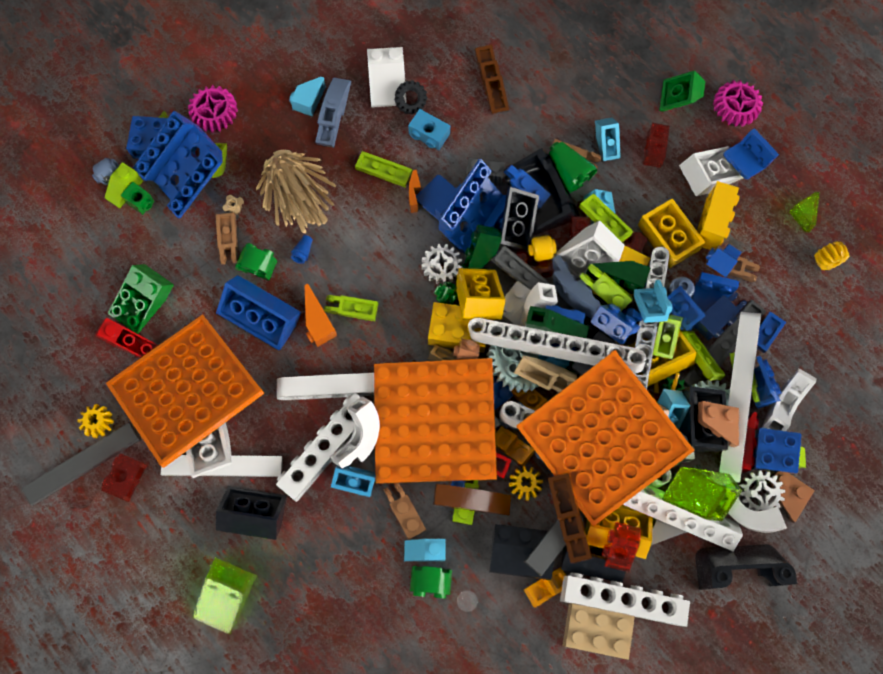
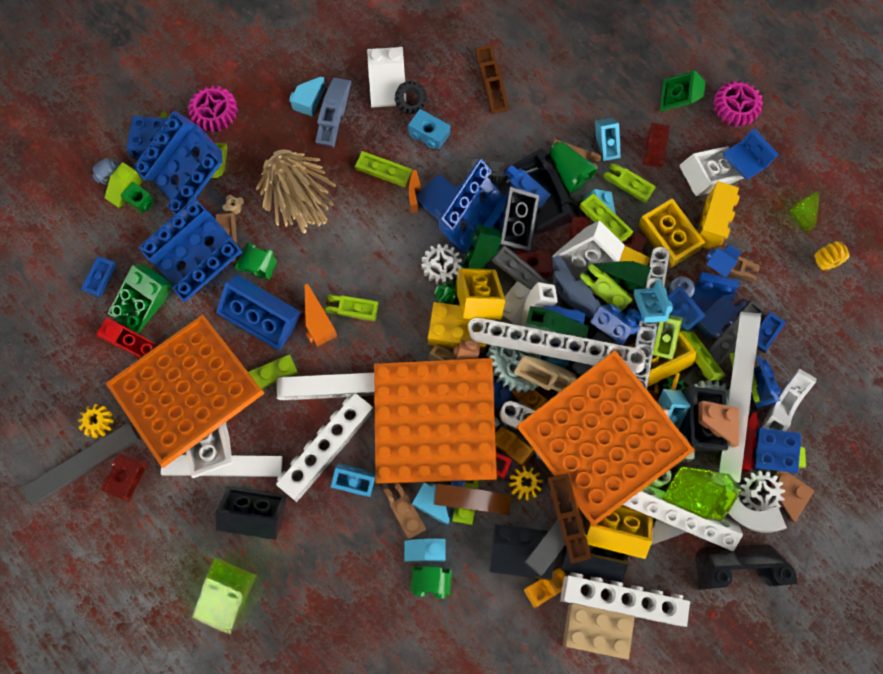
(98, 276): none -> blue plate
(185, 240): none -> blue slope
(269, 373): none -> lime plate
(301, 251): blue cone -> none
(364, 435): white arch -> none
(424, 503): none -> medium azure slope
(467, 601): clear plate -> none
(542, 248): yellow head -> none
(622, 546): clear red brick -> none
(630, 182): none -> lime hinge

